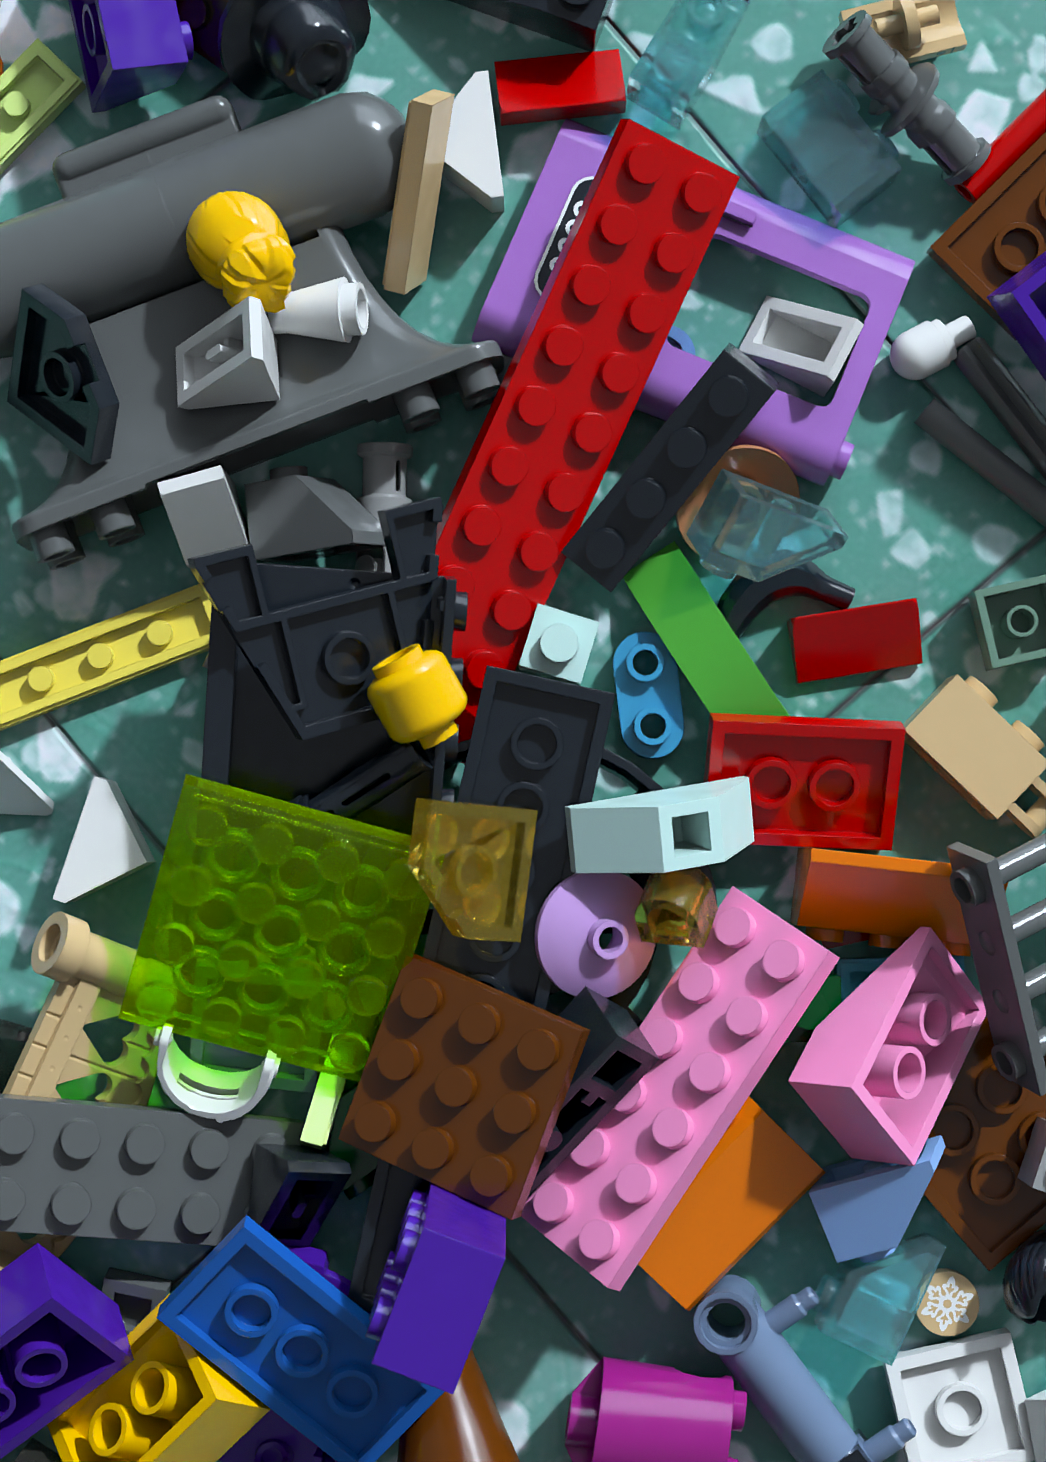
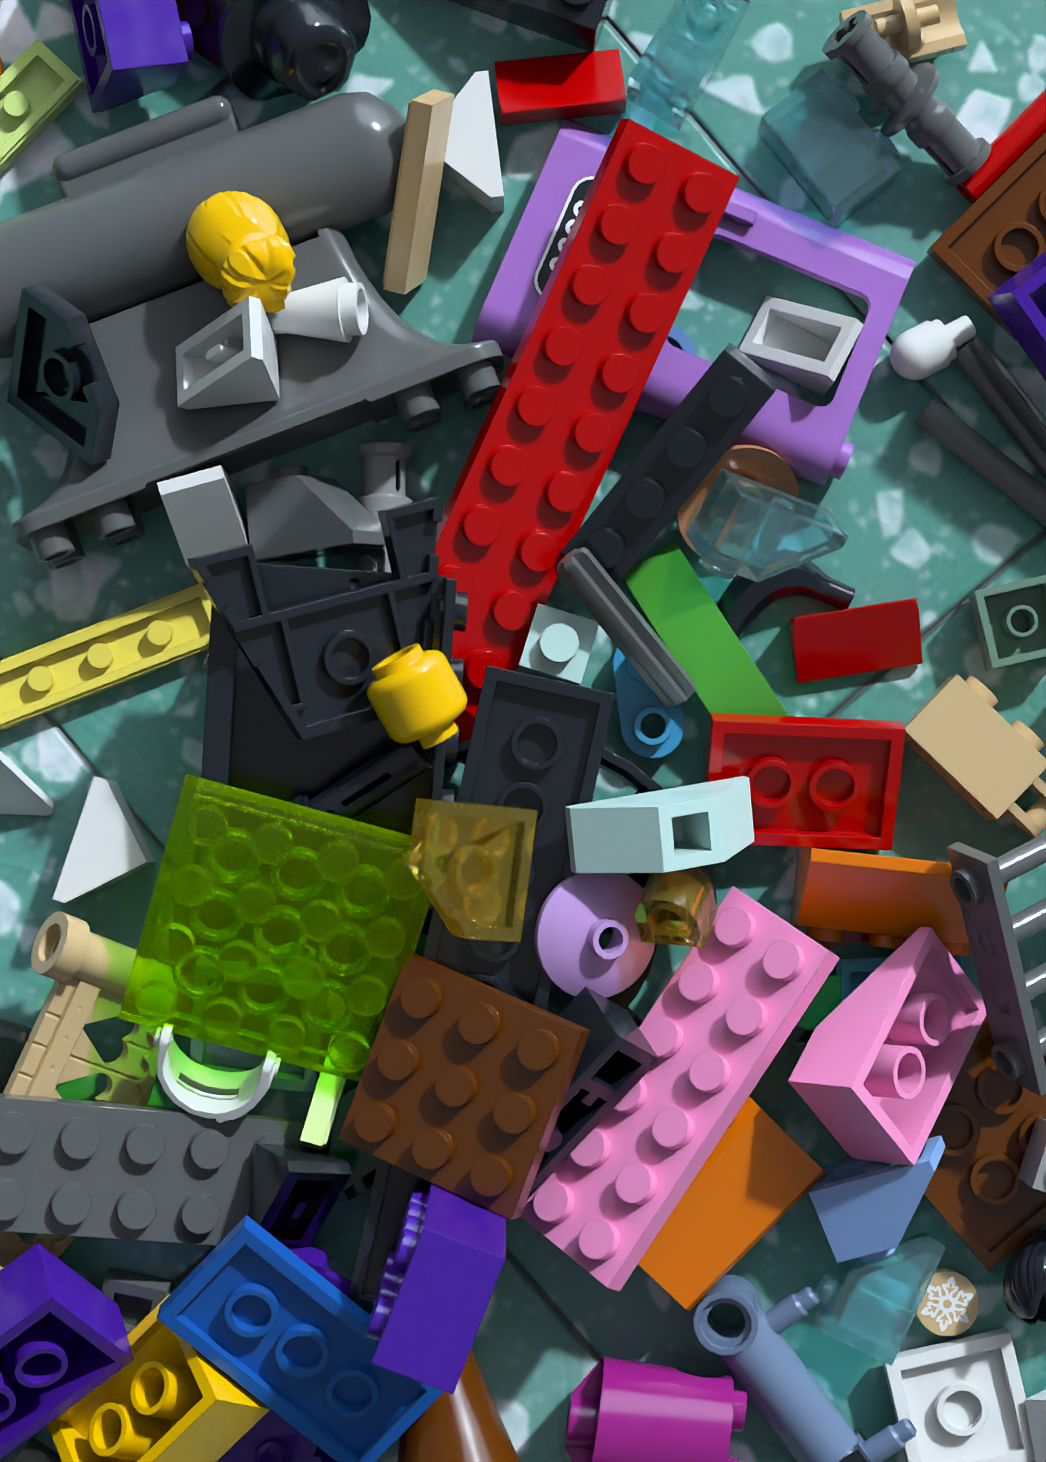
(626, 627): none -> dark grey axle

